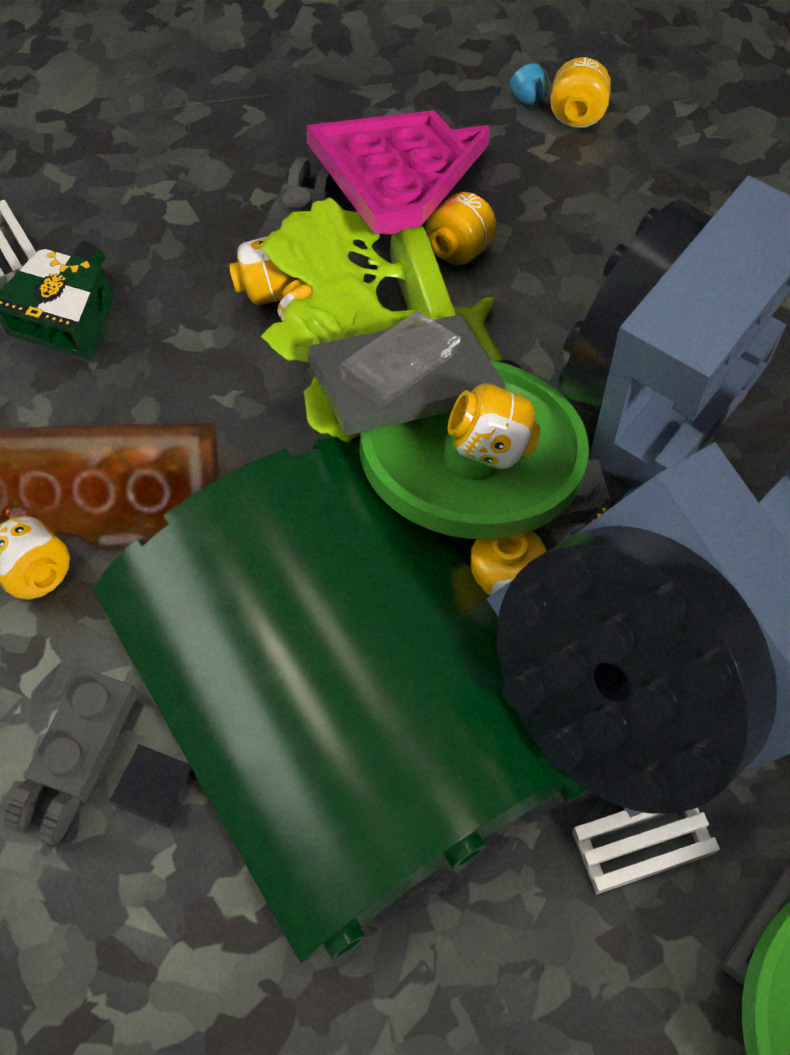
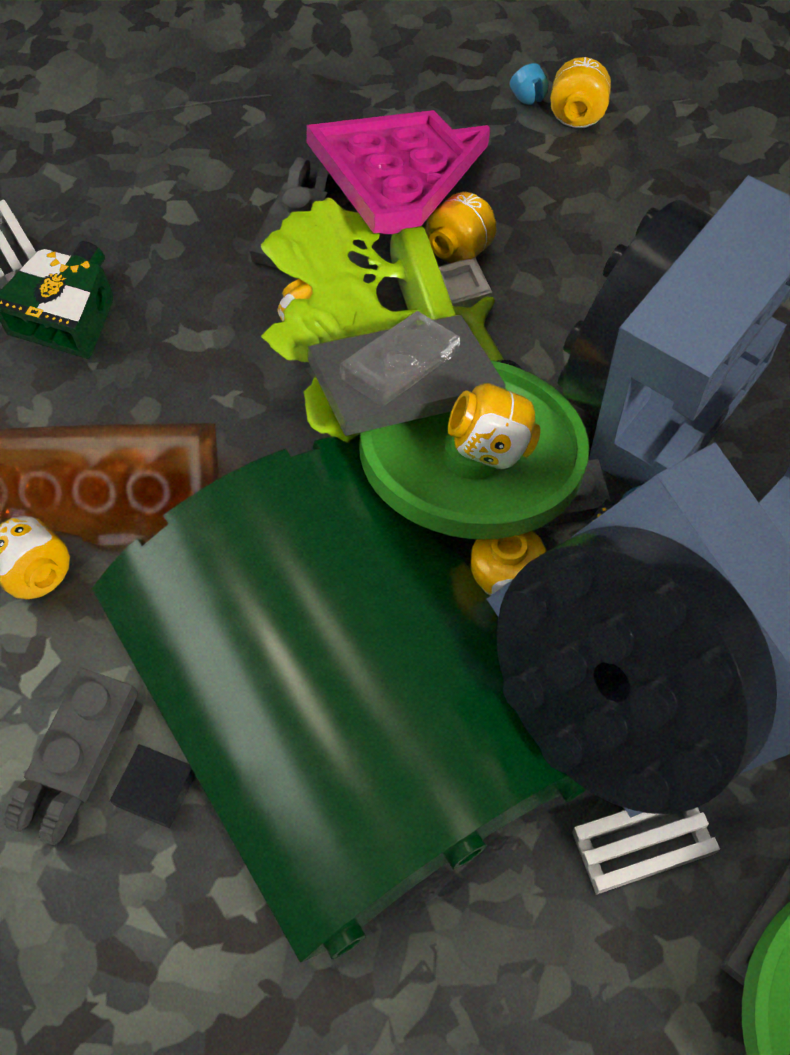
(258, 274): yellow head -> none
(465, 282): none -> white tile

